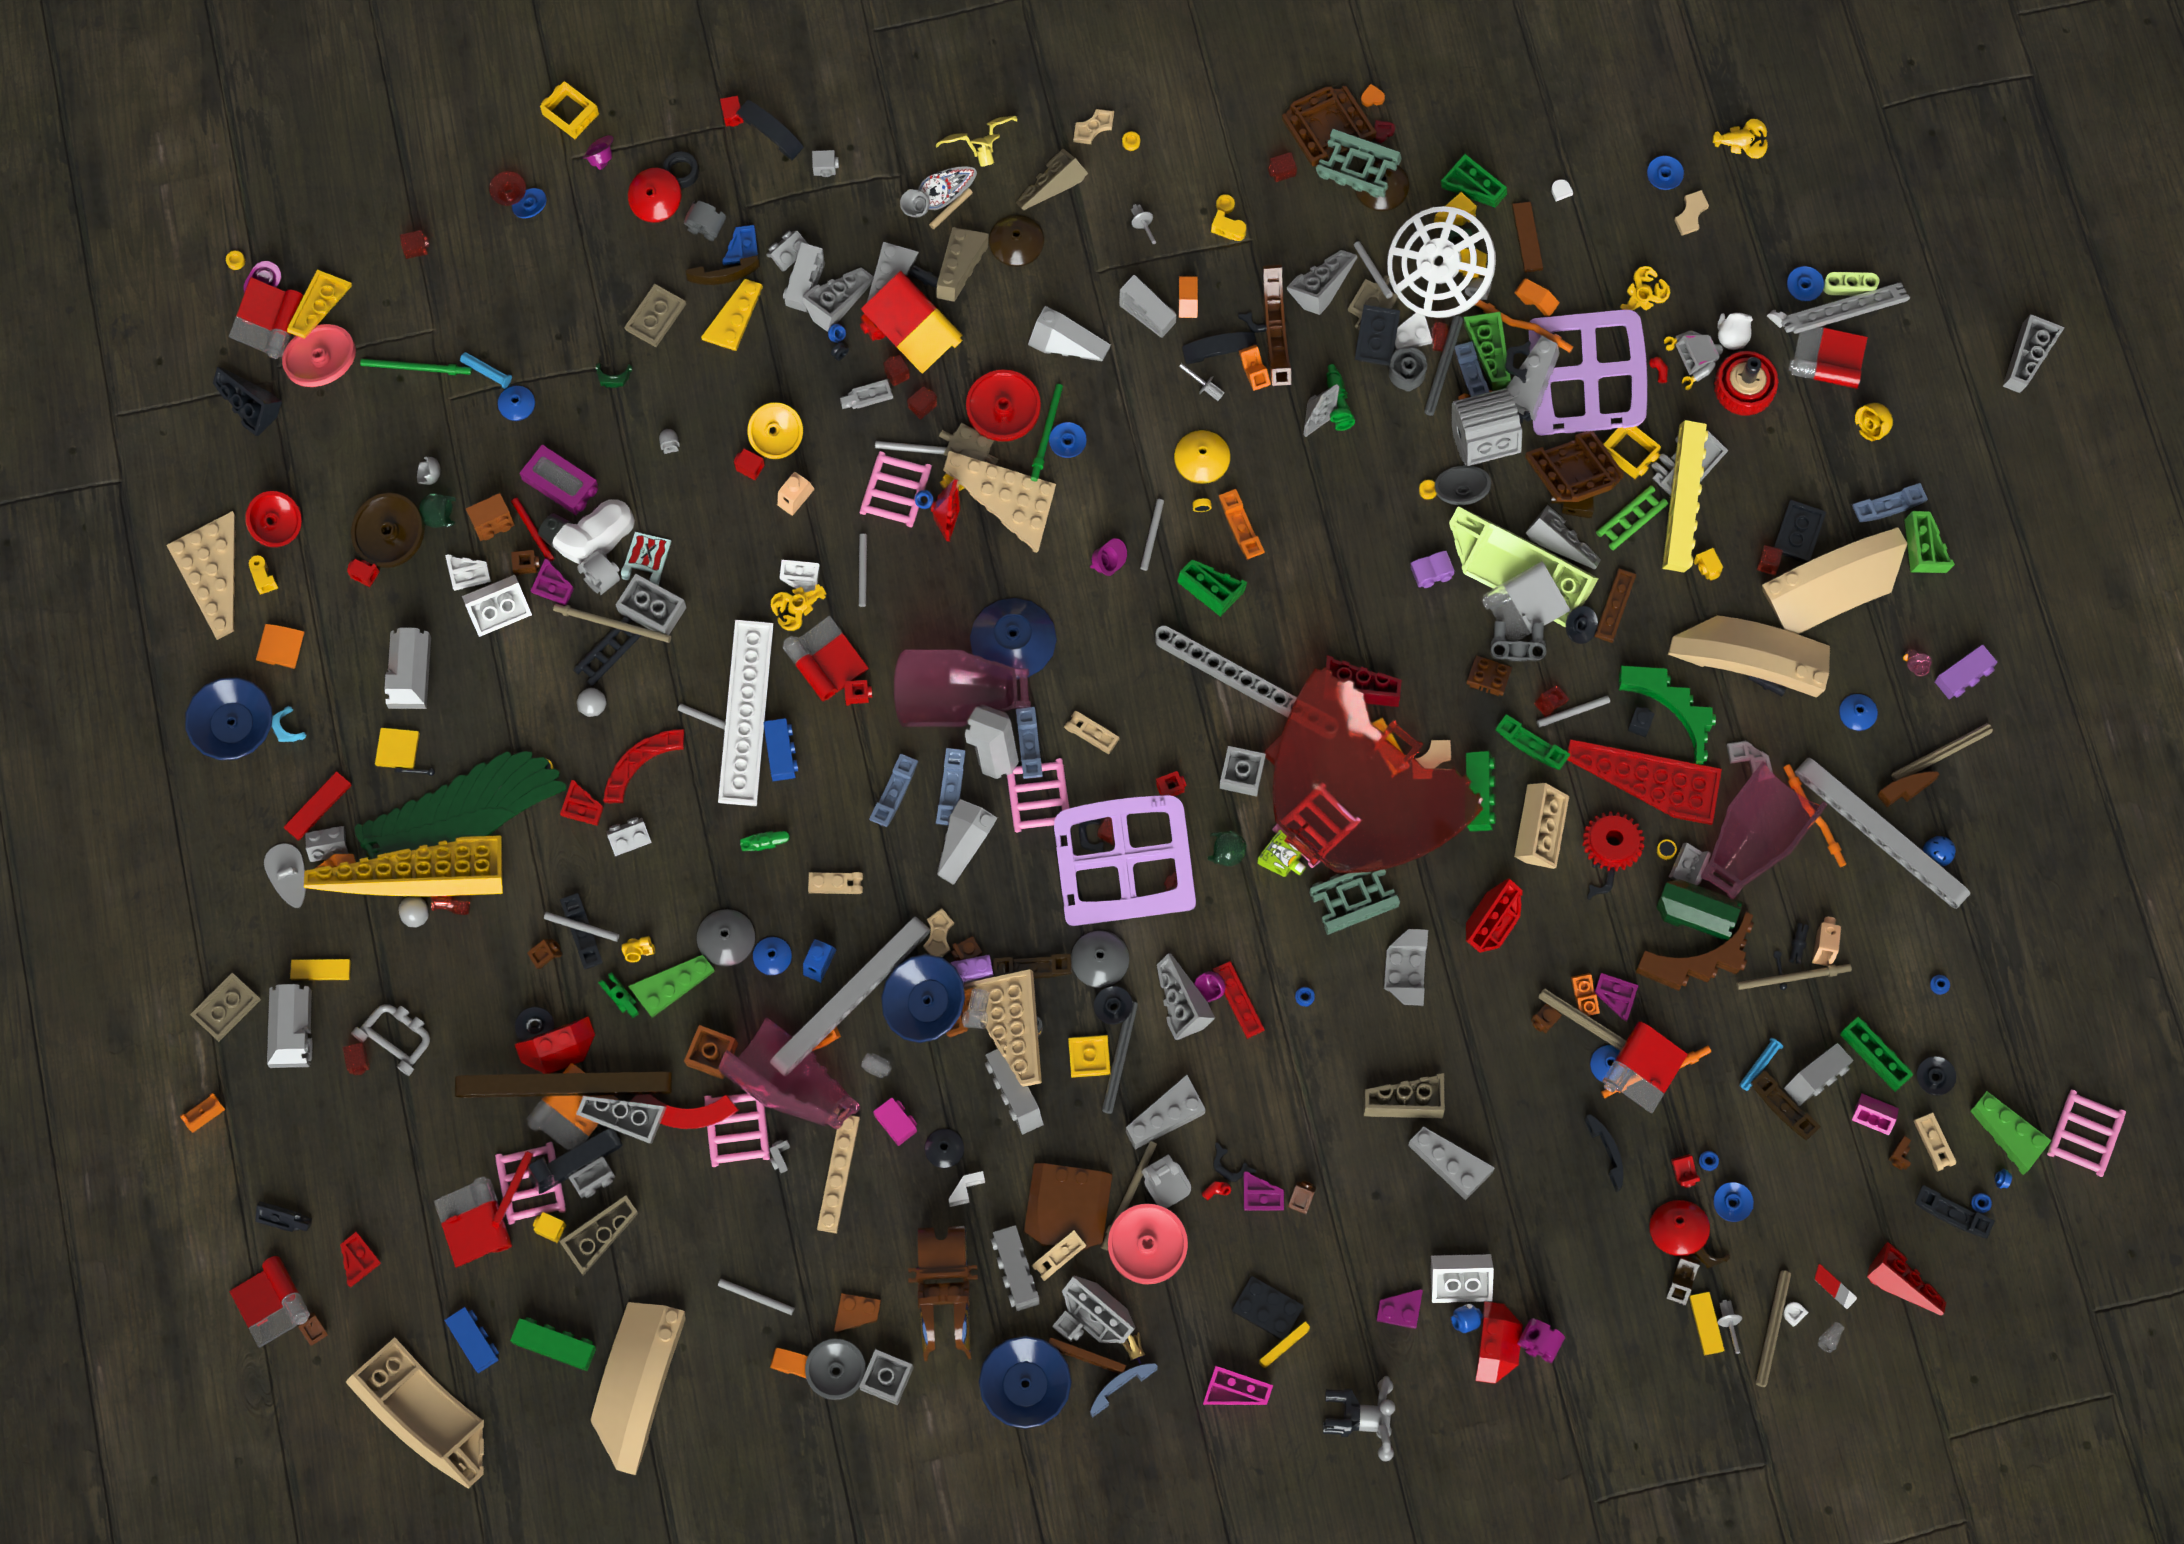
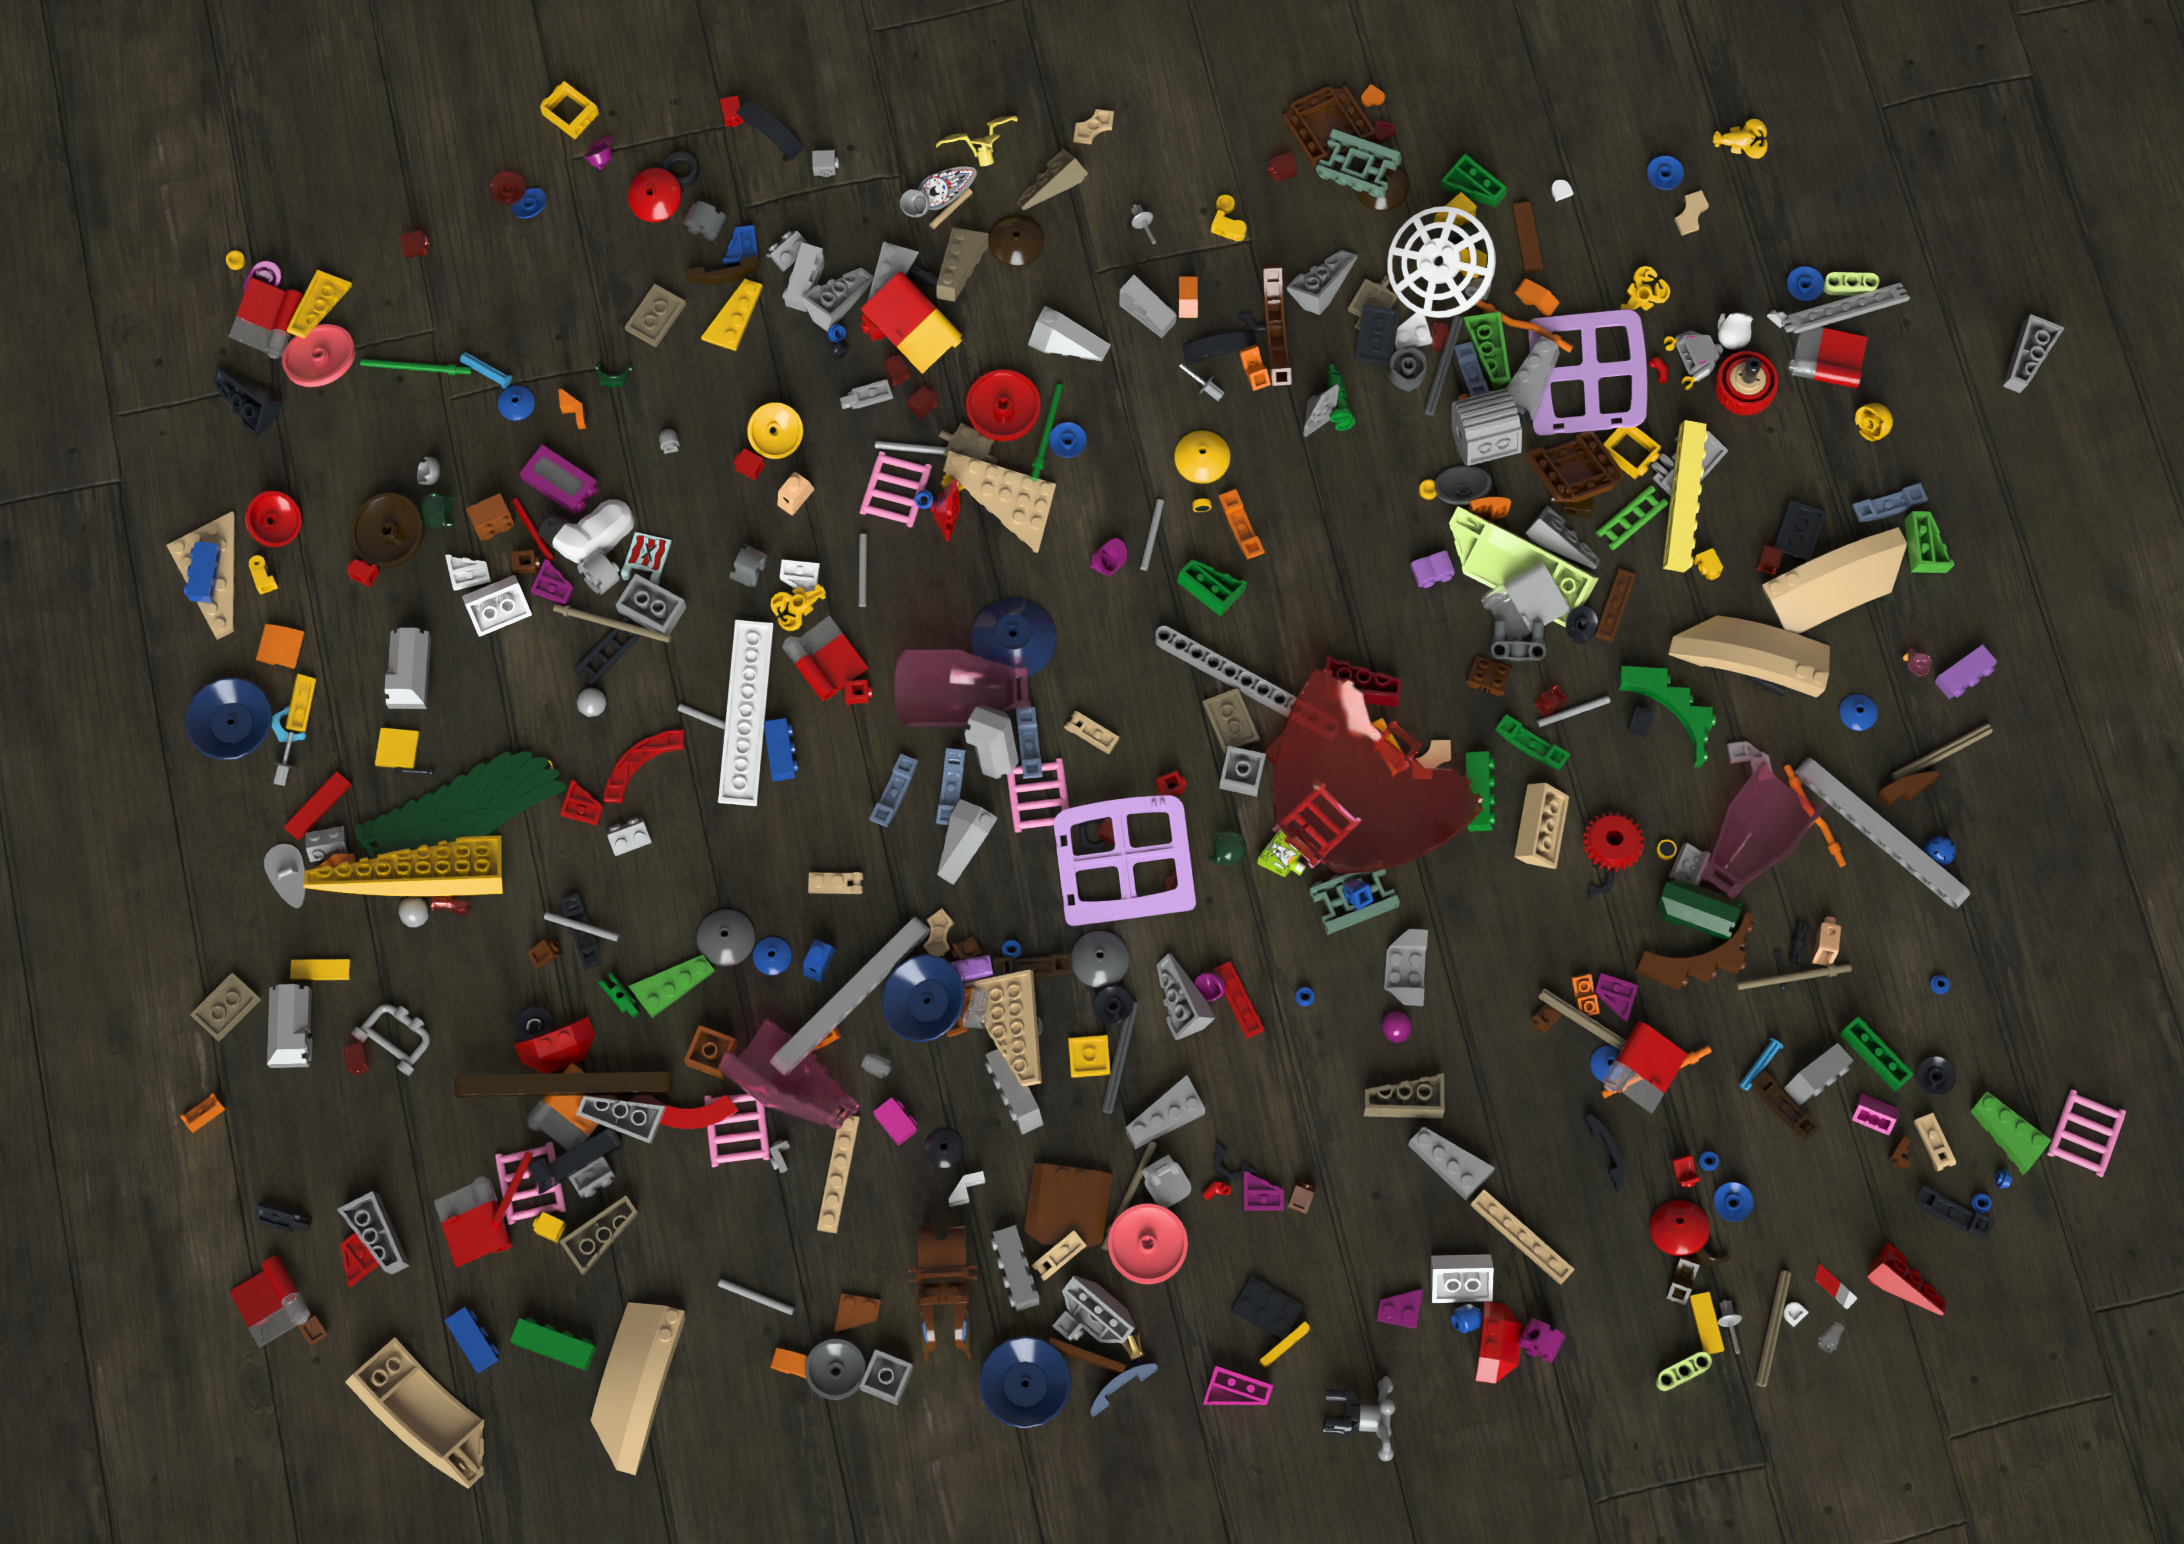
(203, 572): none -> blue brick
(283, 768): none -> light grey piece
(300, 703): none -> yellow tile
(373, 1226): none -> light grey wedge
(570, 405): none -> orange slope
(635, 948): yellow plate -> none
(748, 565): none -> dark grey brick
(764, 841): green hinge -> none
(1011, 943): none -> blue plate
(1131, 141): yellow tile -> none
(1230, 720): none -> dark tan plate
(1354, 895): none -> blue brick
(1373, 270): light grey bar -> none
(1396, 1026): none -> magenta hair
(1491, 507): none -> orange slope
(1494, 917): red wedge -> none
(1509, 360): black helmet -> none
(1522, 1237): none -> tan plate
(1670, 785): red wing -> none
(1692, 1367): none -> yellowish green beam

